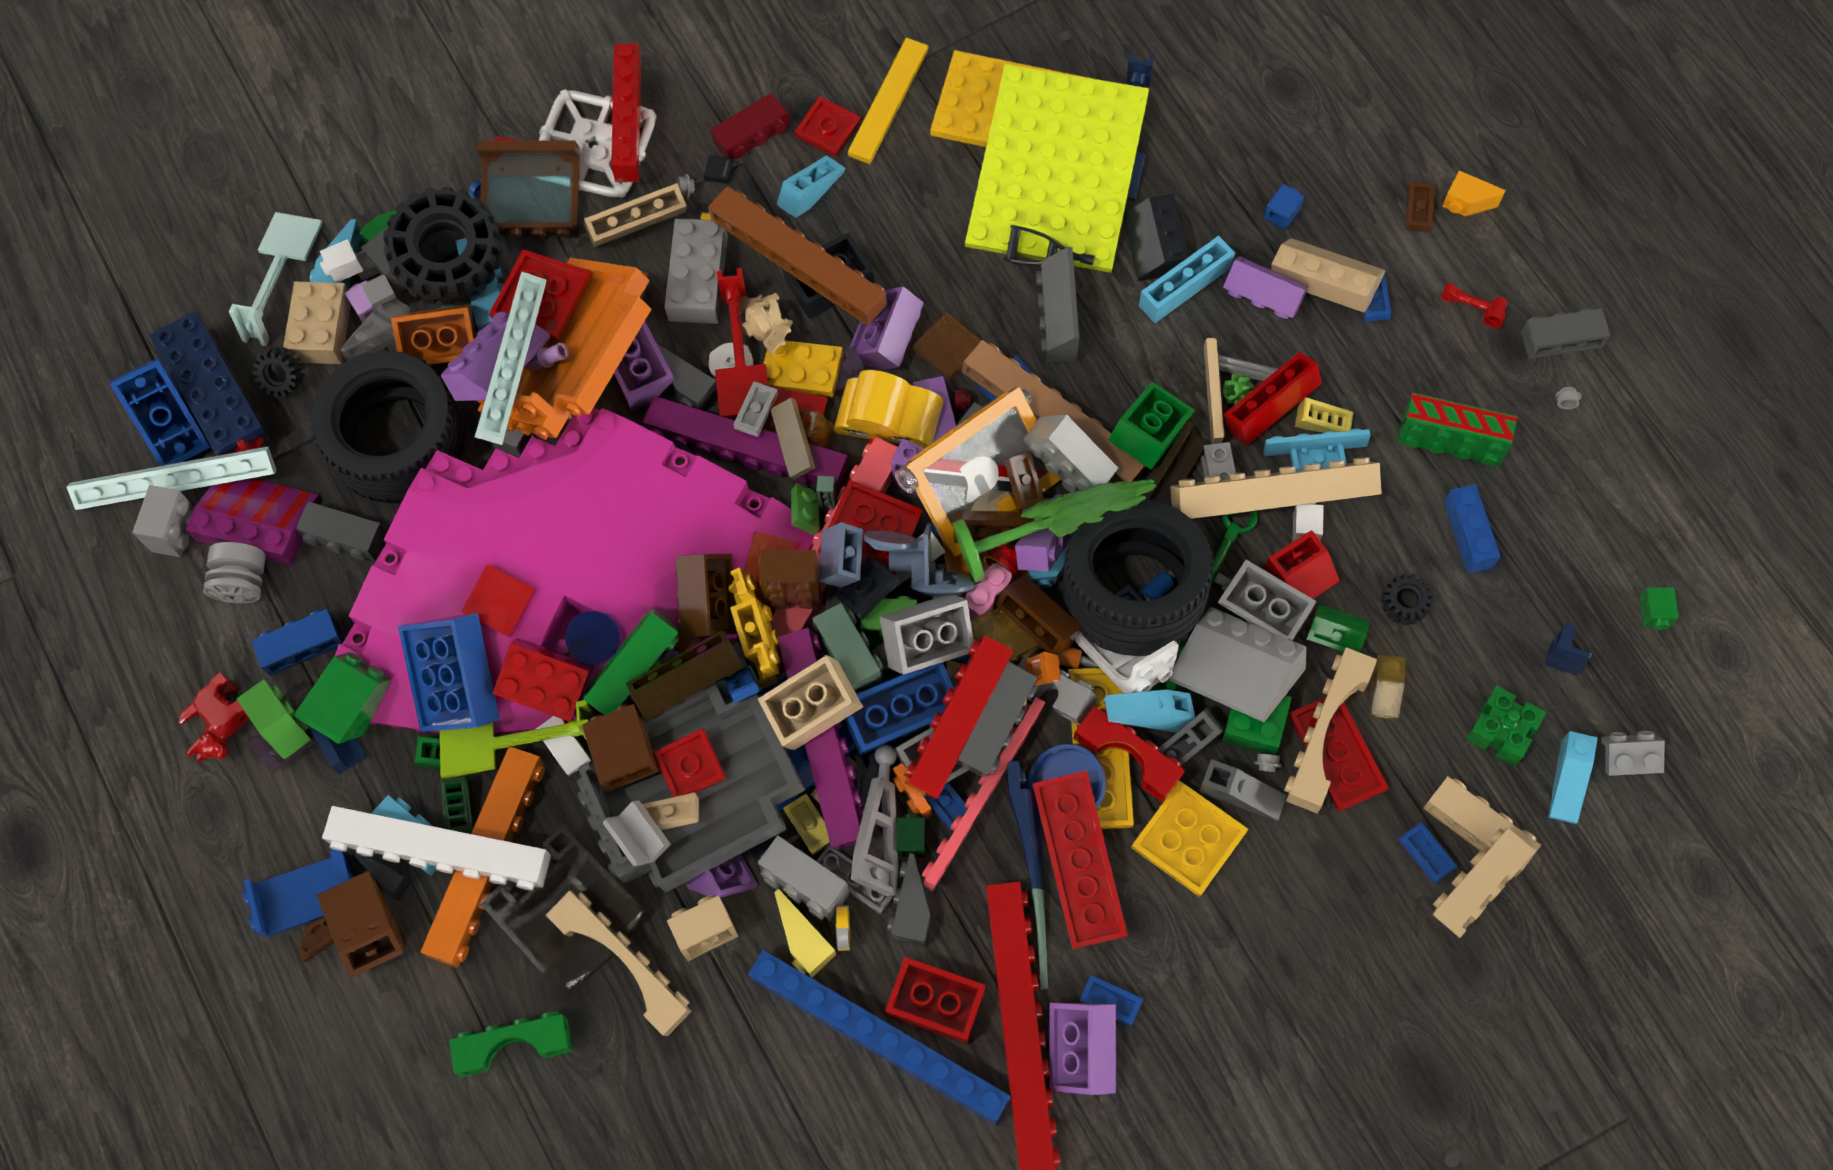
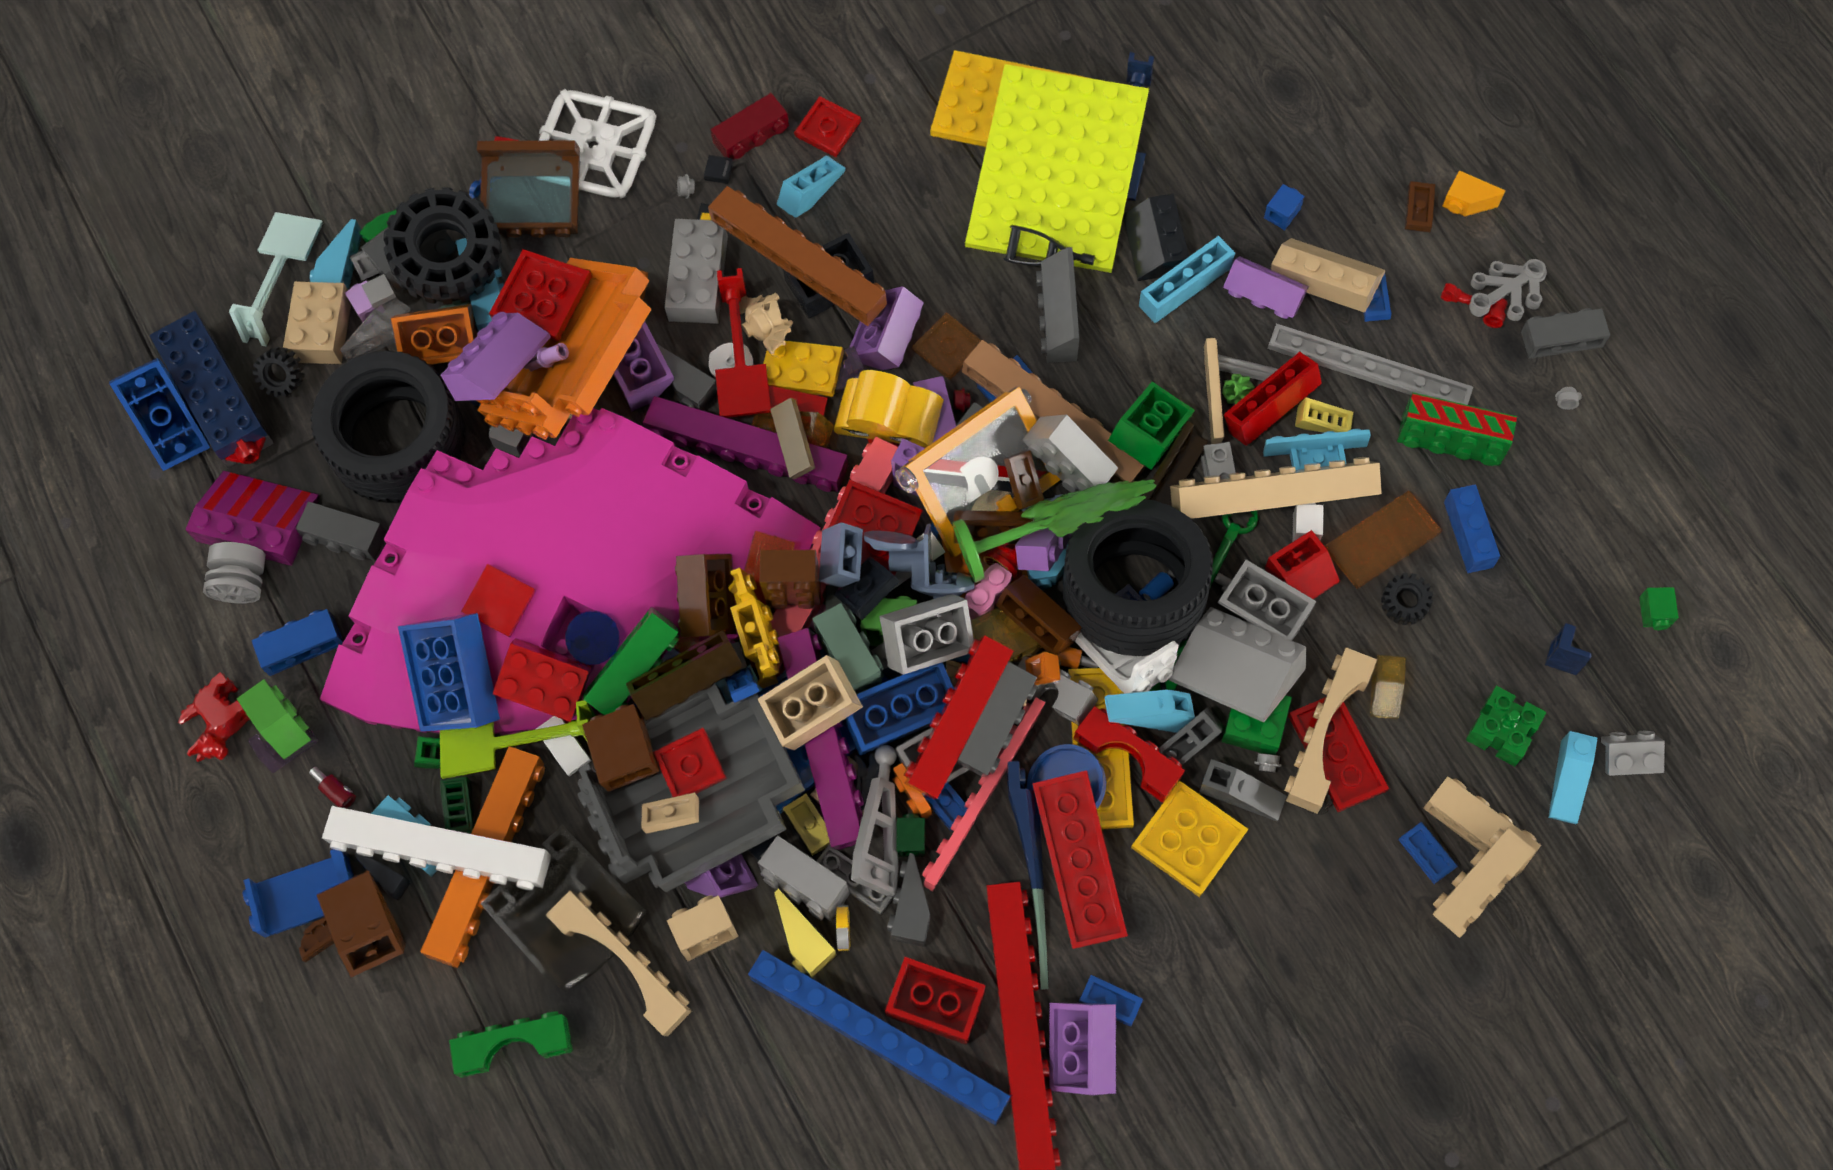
(164, 521): light grey brick -> none
(174, 476): light aqua plate -> none
(333, 789): none -> dark red piece
(340, 261): white brick -> none
(341, 755): dark blue panel -> none
(344, 698): green slope -> none
(511, 359): light aqua plate -> none
(626, 113): red brick -> none
(635, 215): tan brick -> none
(637, 834): light grey panel -> none
(755, 409): light grey plate -> none
(804, 509): bright green plate -> none
(826, 492): sand green piece -> none
(888, 101): yellow tile -> none
(1338, 629): green panel -> none
(1367, 366): none -> light grey tile
(1383, 539): none -> clear orange tile
(1531, 272): none -> light grey plant

